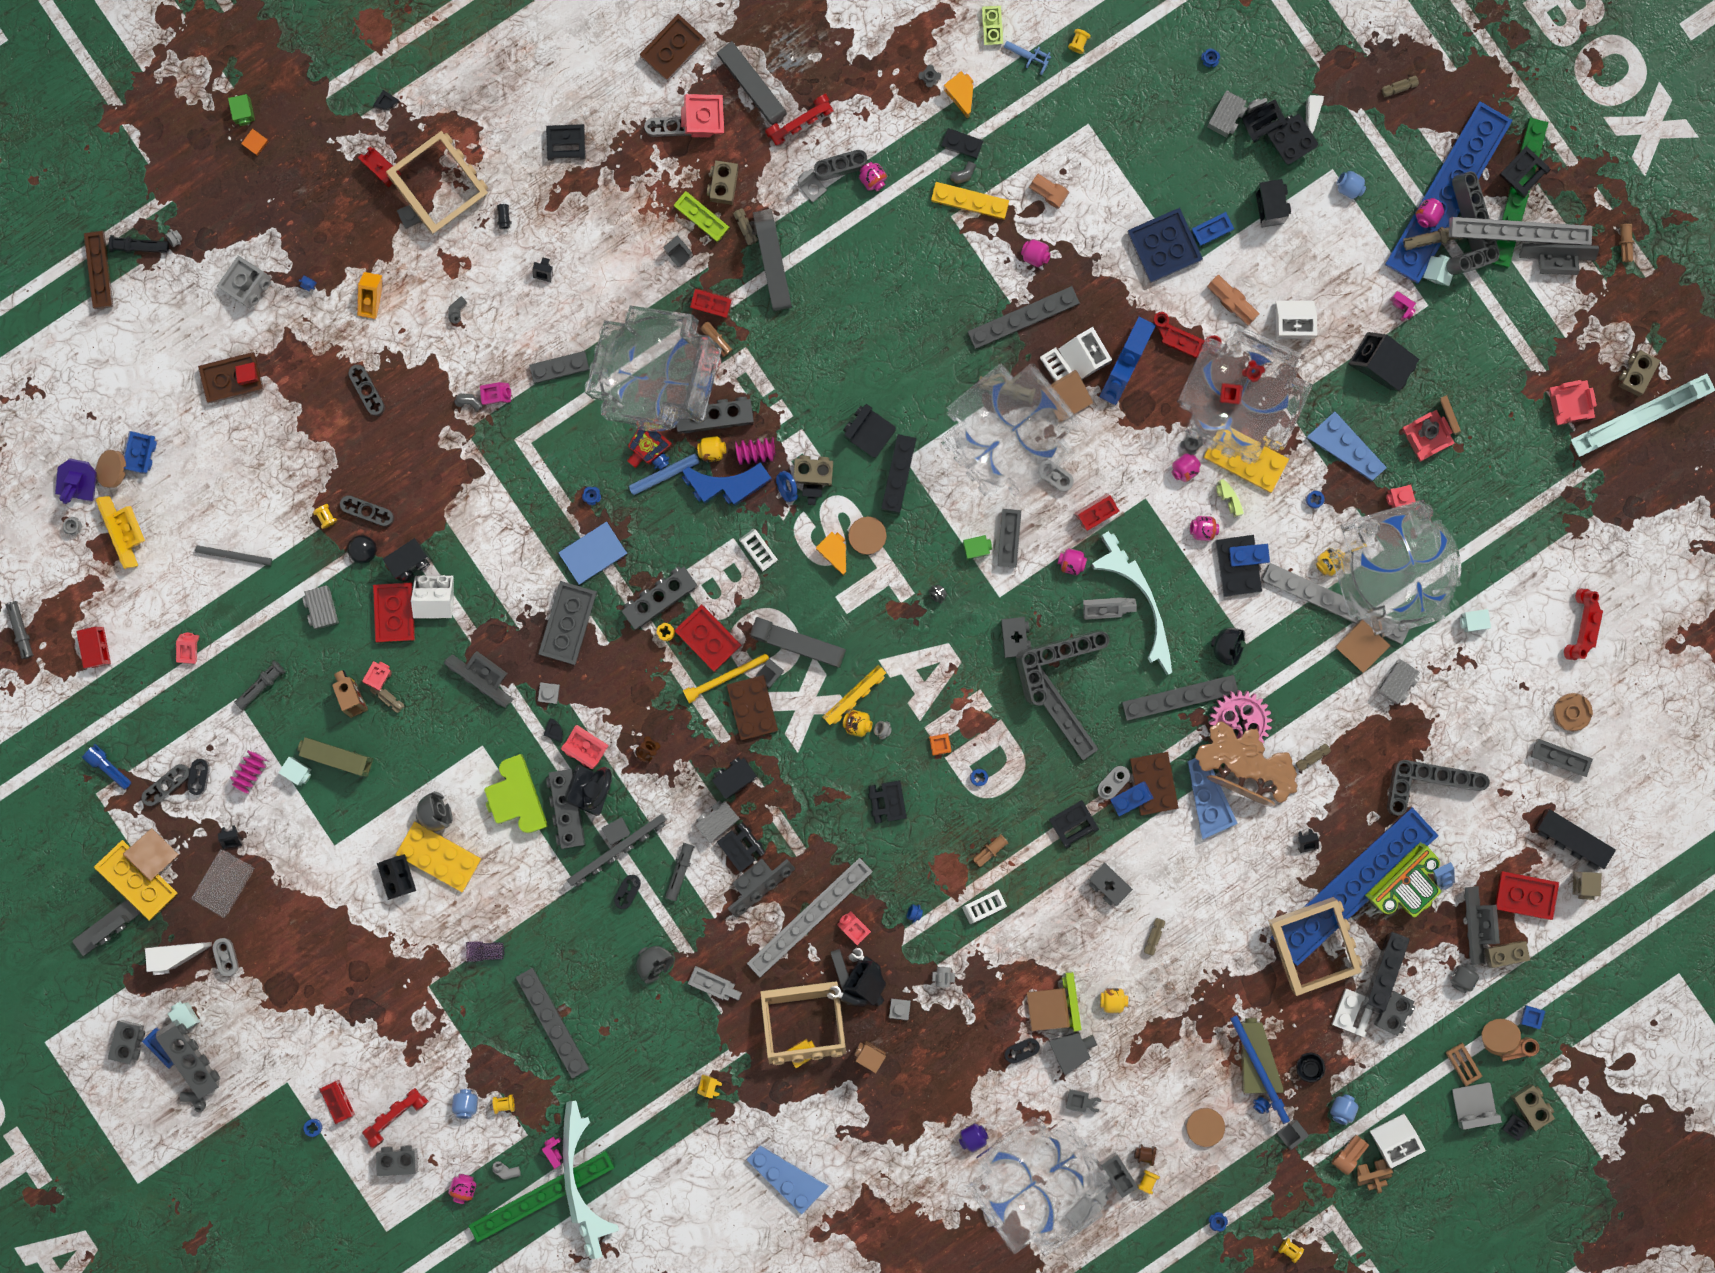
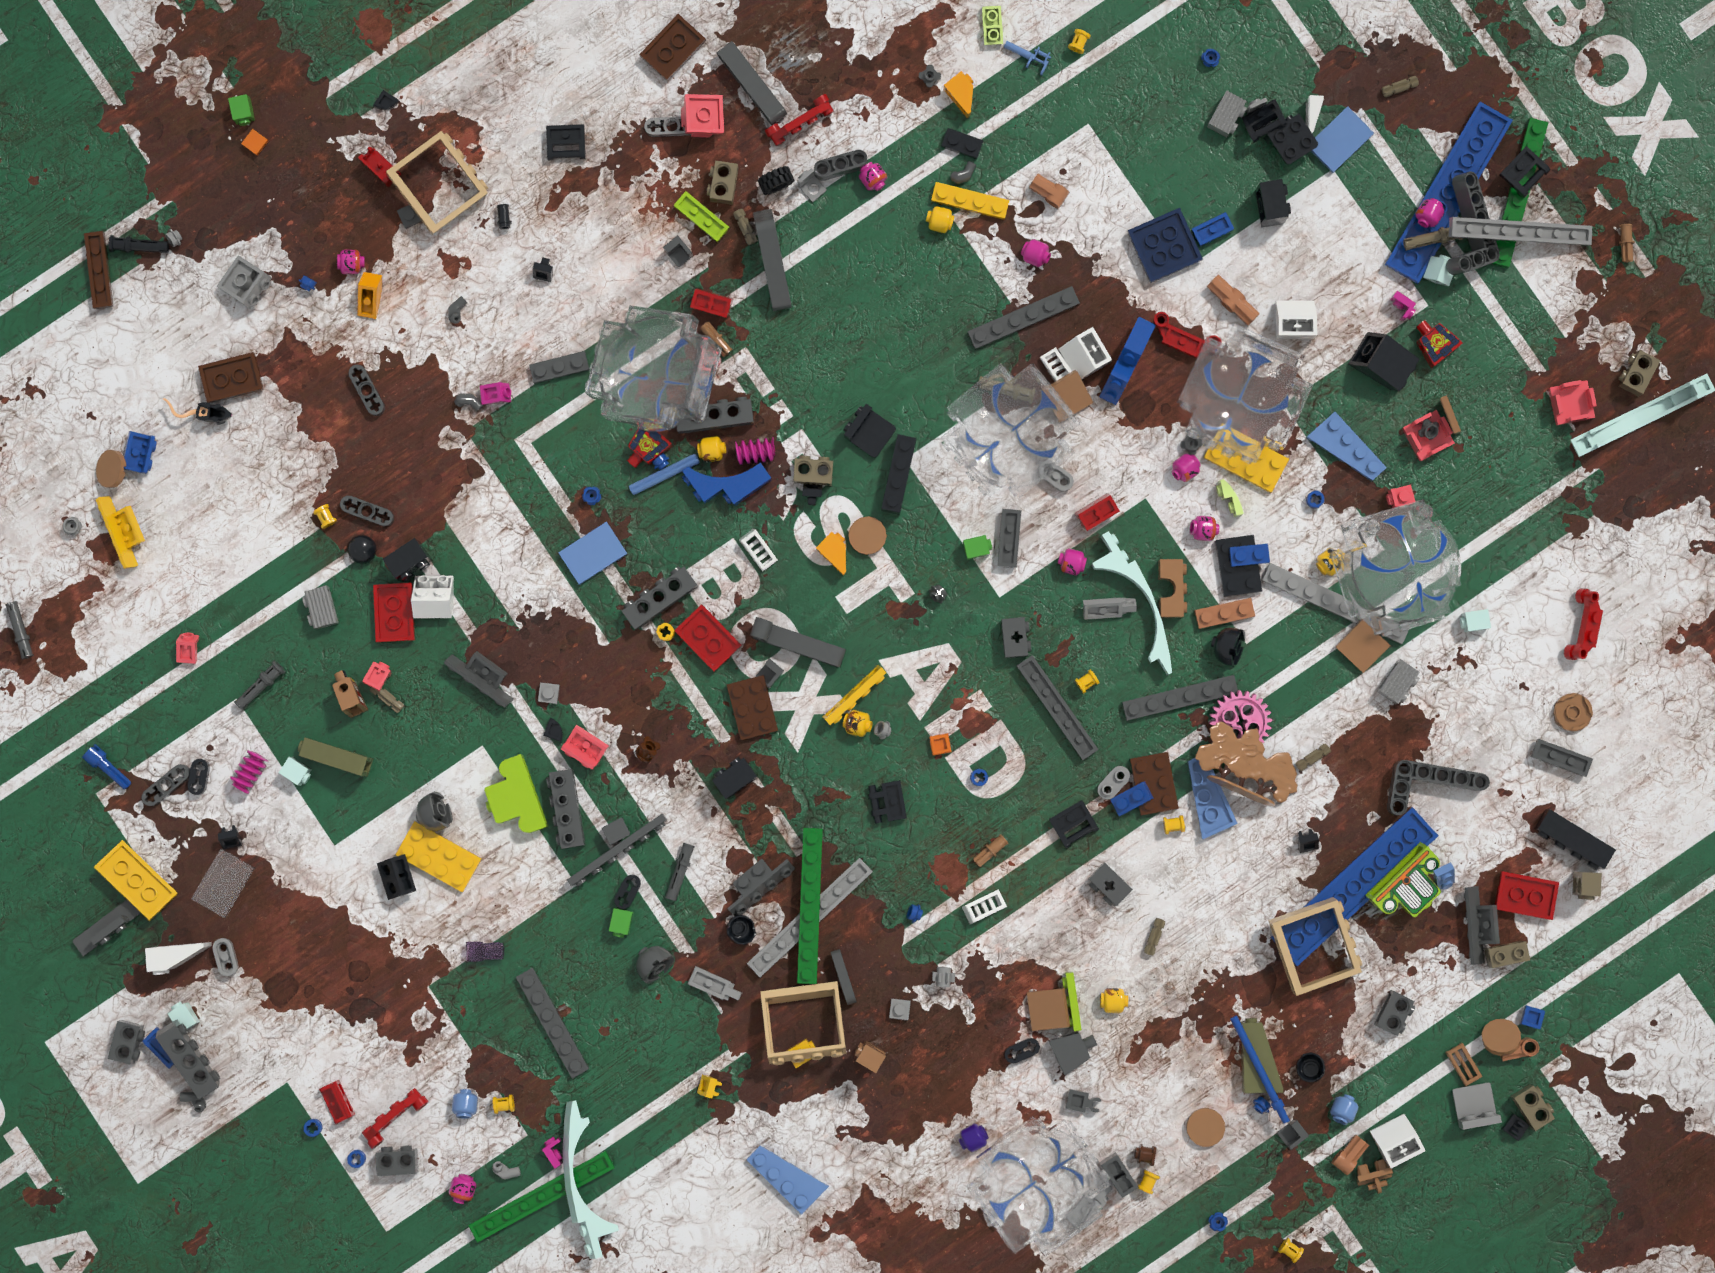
(75, 480): dark purple piece -> none
(93, 647): red hinge -> none
(150, 854): medium nougat tile -> none
(206, 412): none -> black animal
(233, 555): dark grey bar -> none
(246, 373): red slope -> none
(350, 261): none -> dark pink head
(362, 1159): none -> blue bush
(567, 623): dark grey plate -> none
(589, 789): black tile -> none
(621, 922): none -> bright green brick
(692, 693): yellow piece -> none
(717, 821): light grey brick -> none
(737, 851): black plate -> none
(741, 929): none -> black hair
(775, 180): none -> black tyre
(788, 495): blue piece -> none
(810, 905): none -> green plate
(853, 927): coral bracket -> none
(863, 984): black torso -> none
(940, 219): none -> yellow head
(1054, 655): dark grey beam -> none
(1087, 681): none -> yellow bush
(1173, 571): none -> medium nougat arch
(1174, 824): none -> yellow bush
(1224, 613): none -> nougat plate
(1231, 393): red slope -> none
(1254, 377): red plate -> none
(1341, 139): none -> medium blue tile
(1347, 1013): white plate -> none
(1351, 184): medium blue head -> none
(1386, 972): black brick -> none
(1436, 342): none -> torso
(1464, 978): dark grey head -> none
(1559, 258): dark grey bracket -> none

